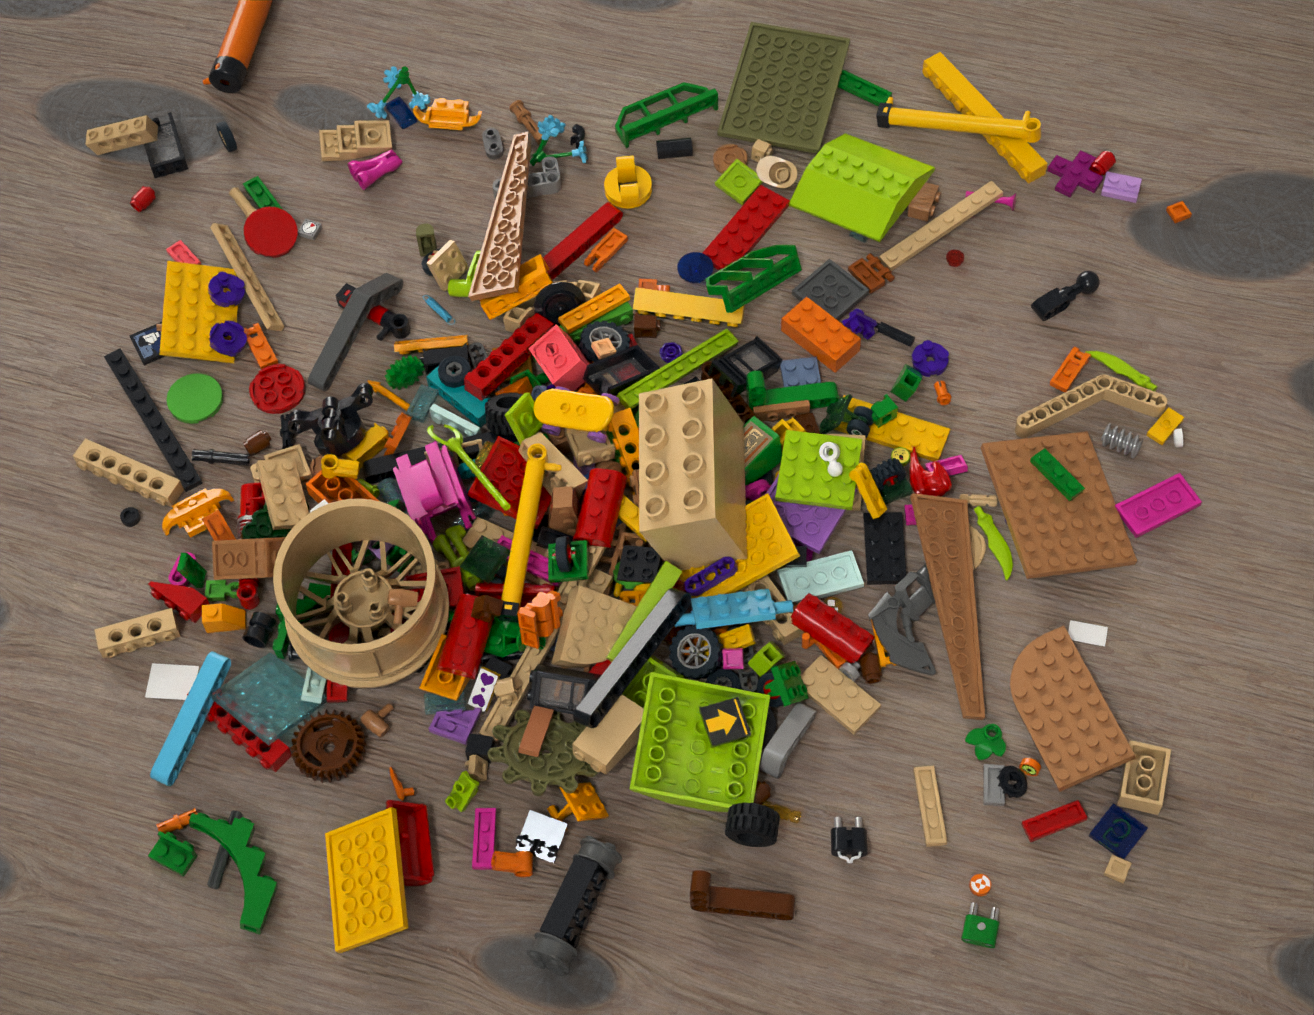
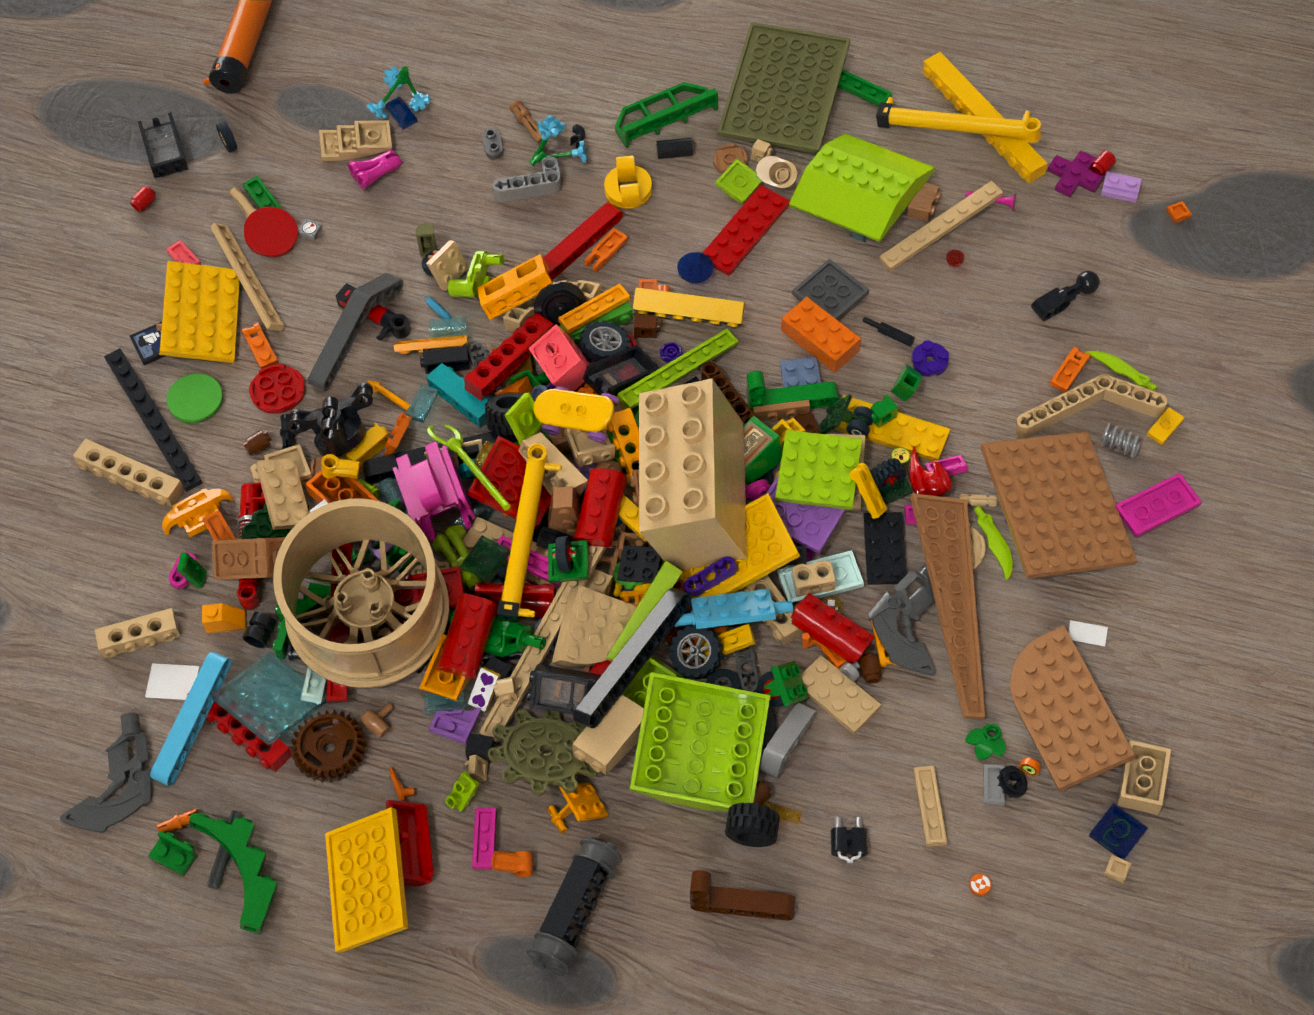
(101, 814): none -> dark grey piece
(121, 135): tan brick -> none
(130, 516): black tile -> none
(181, 598): red slope -> none
(218, 590): bright green plate -> none
(220, 457): black pin -> none
(227, 347): dark purple plate -> none
(228, 281): dark purple plate -> none
(401, 598): medium nougat piece -> none
(404, 372): green gear -> none
(443, 417): light aqua plate -> none
(447, 114): light orange plate -> none
(448, 327): none -> clear light blue brick
(448, 365): black bush -> none
(486, 608): reddish brown brick -> none
(501, 251): medium nougat wing -> none
(536, 731): nougat tile -> none
(539, 618): orange hips -> none
(541, 836): hinge -> none
(603, 348): light nougat tile -> none
(724, 722): black tile -> none
(733, 658): dark pink tile -> none
(747, 358): black door -> none
(754, 285): green plate -> none
(766, 658): lime slope -> none
(814, 582): none -> tan brick
(834, 468): white plate -> none
(860, 323): dark purple hips -> none
(865, 274): dark orange plate -> none
(943, 396): orange pin -> none
(980, 930): green piece -> none
(1054, 821): red plate -> none
(1057, 474): green plate -> none
(1178, 438): white tile -> none

